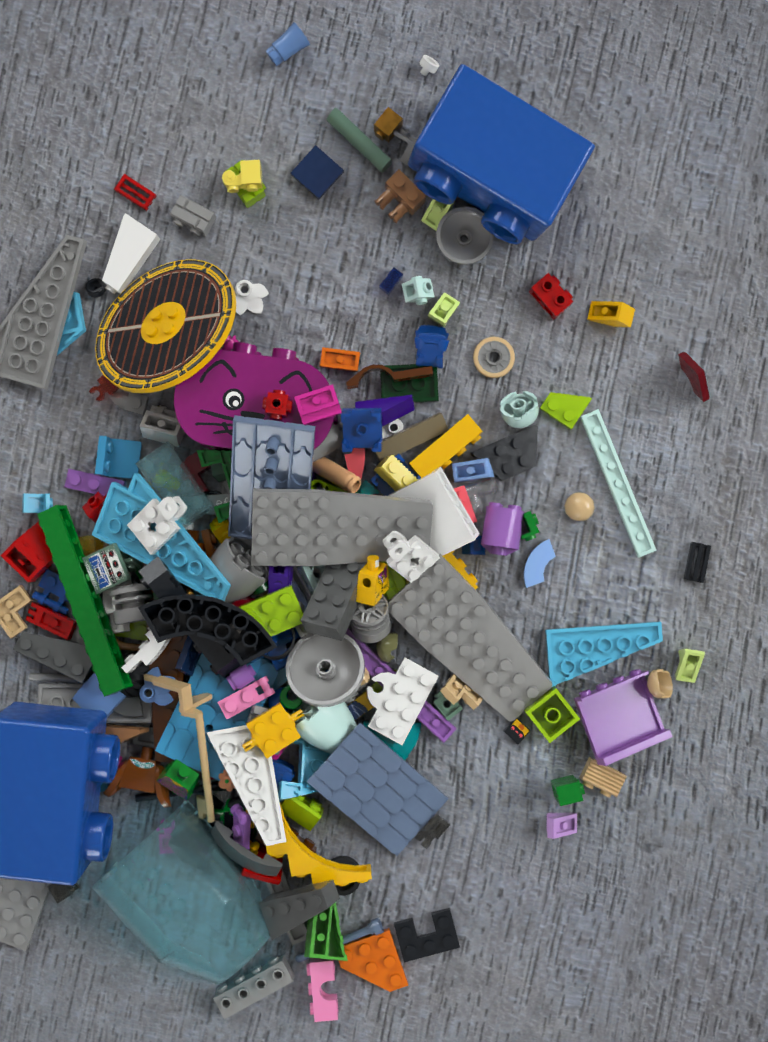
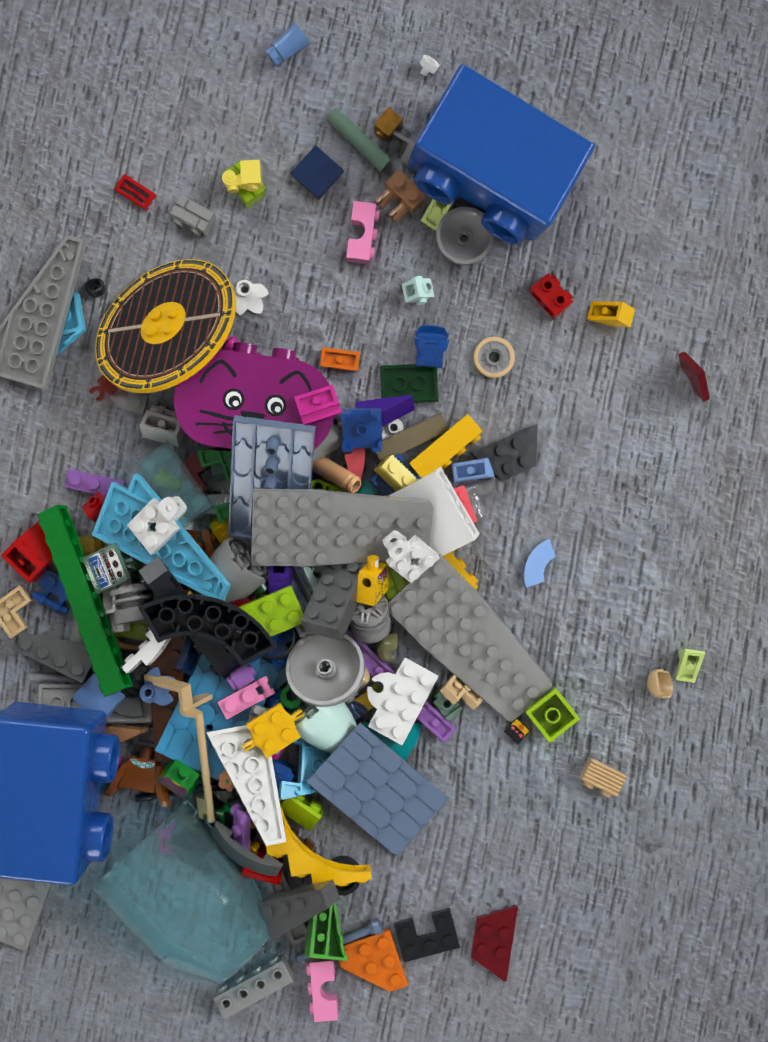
(36, 503): medium azure bracket -> none
(51, 621): red hinge -> none
(61, 892): clear smoke brick -> none
(117, 457): dark azure bracket -> none
(129, 253): white slope -> none
(280, 411): red brick -> none
(361, 249): none -> bright pink arch
(391, 281): clear blue piece -> none
(396, 376): reddish brown piece -> none
(434, 829): clear smoke plate -> none
(443, 309): yellowish green slope -> none
(474, 547): blue slope -> none
(494, 940): none -> dark red wing
(502, 529): medium lavender cylinder -> none
(519, 409): light aqua cylinder -> none
(531, 523): green bracket -> none
(561, 824): lavender slope -> none
(565, 407): lime wing -> none
(567, 790): green brick -> none
(579, 506): tan hair -> none
(588, 648): medium azure wing -> none
(618, 483): light aqua tile -> none
(620, 718): panel -> none
(697, 563): black tile -> none

